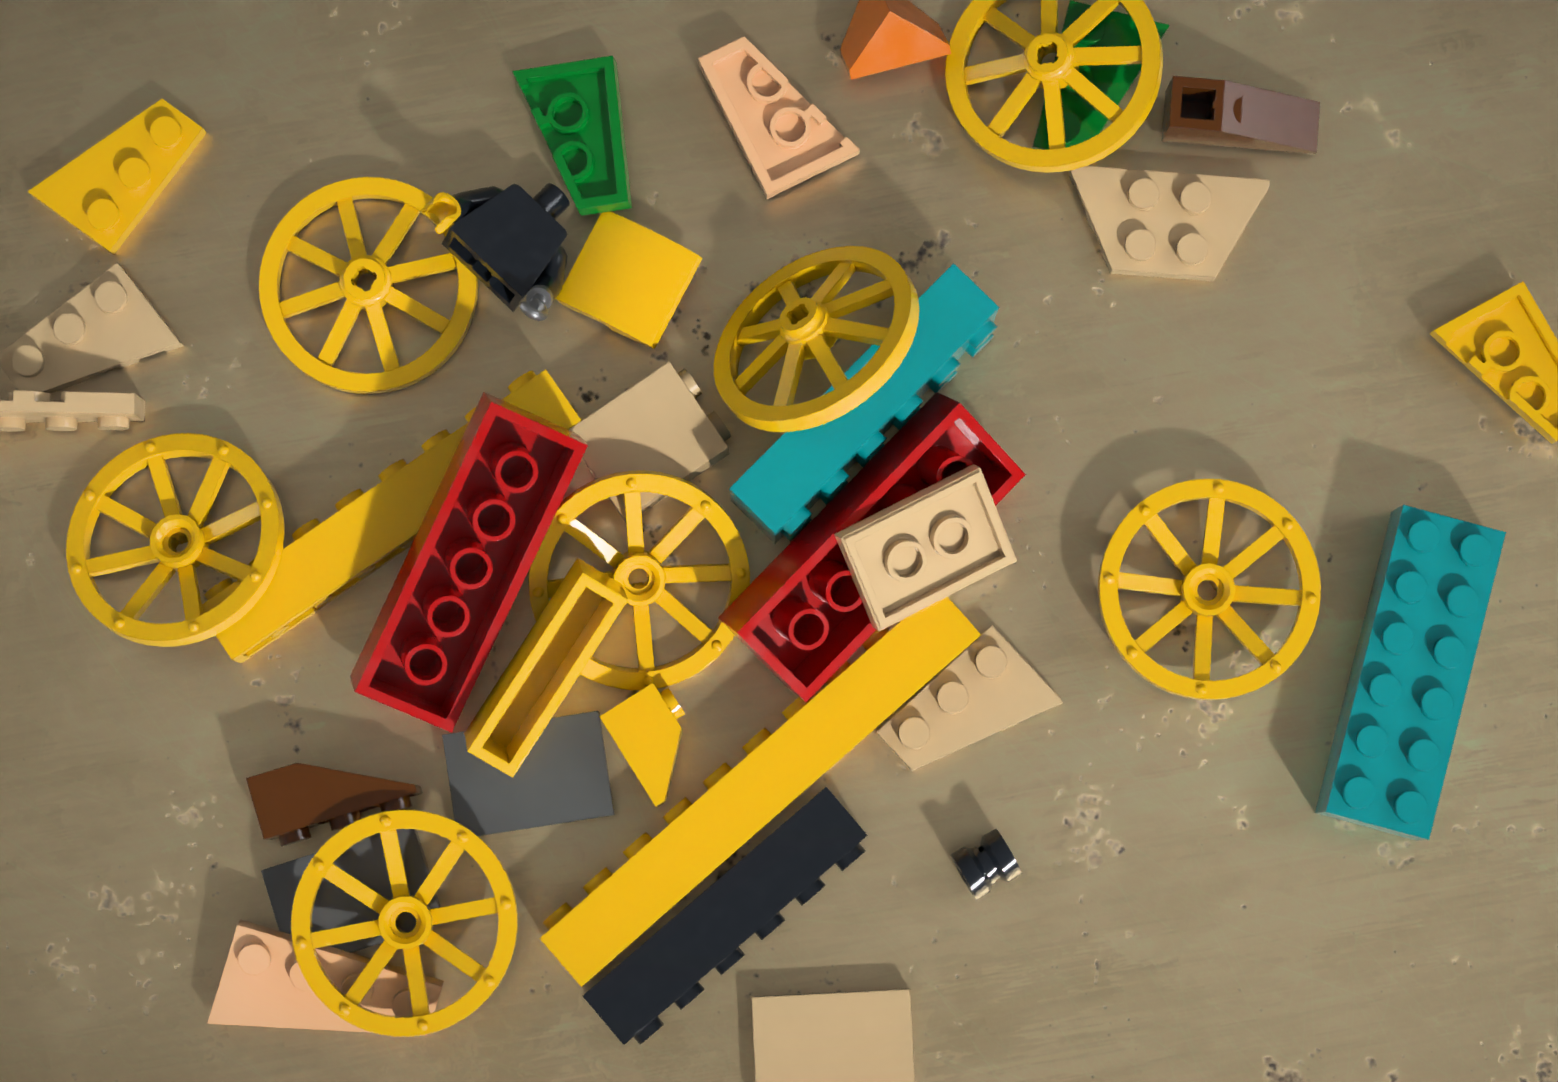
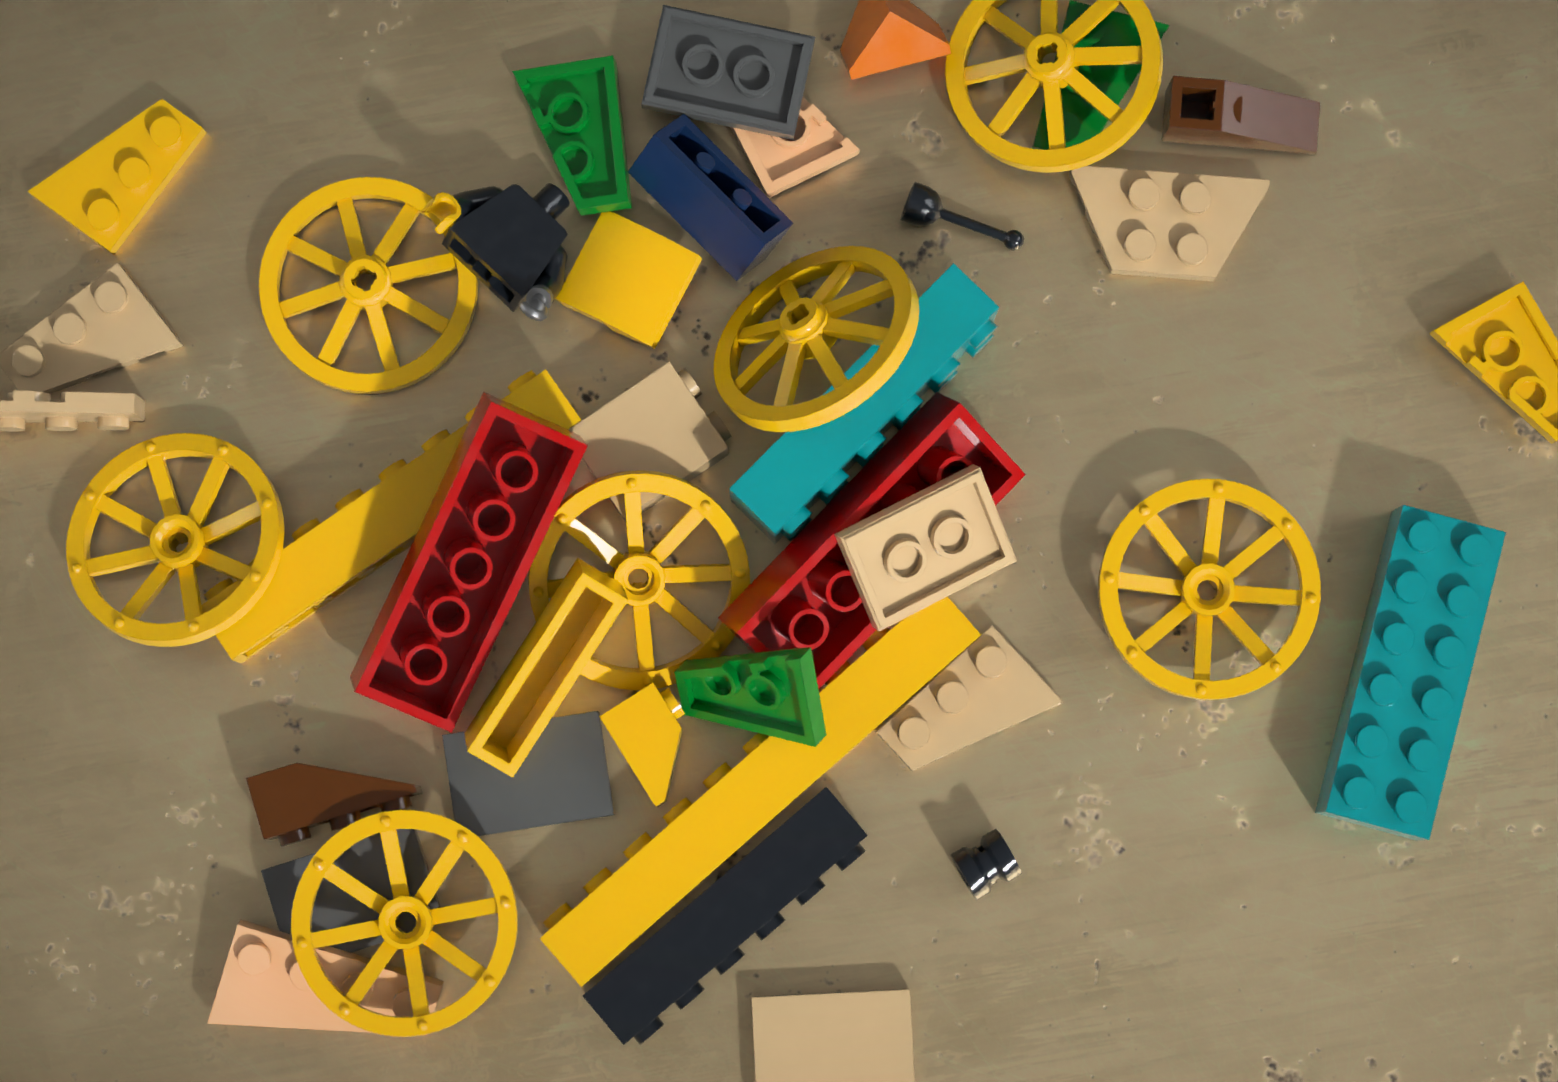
(710, 197): none -> dark blue brick
(728, 72): none -> dark grey tile
(757, 693): none -> green wing
(925, 207): none -> black hinge

